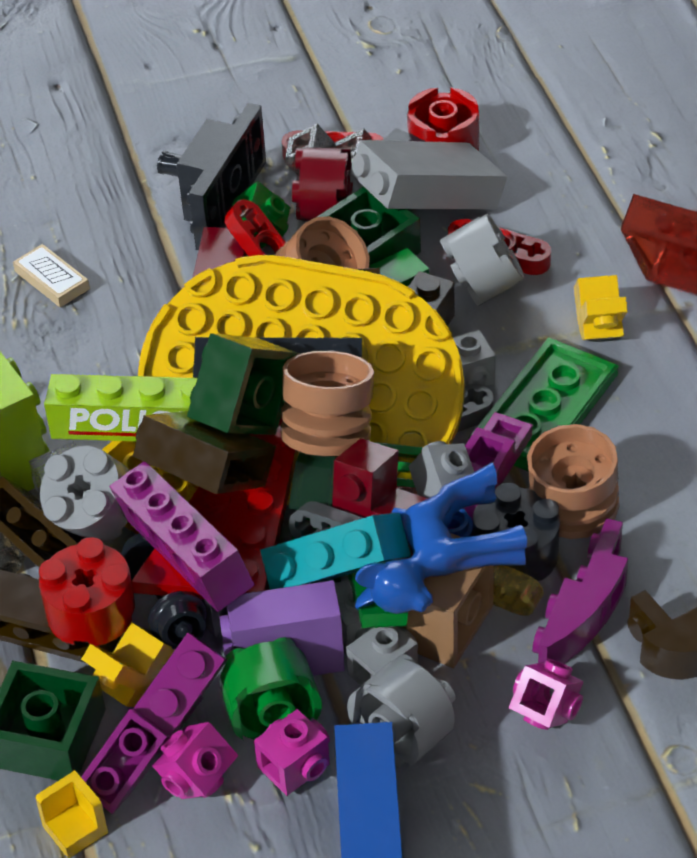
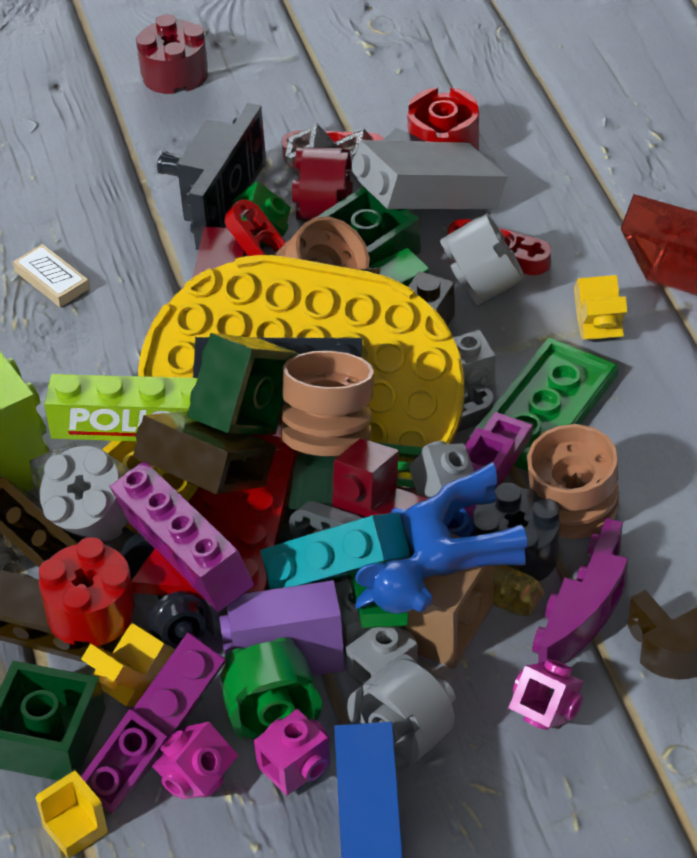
(172, 55): none -> dark red brick

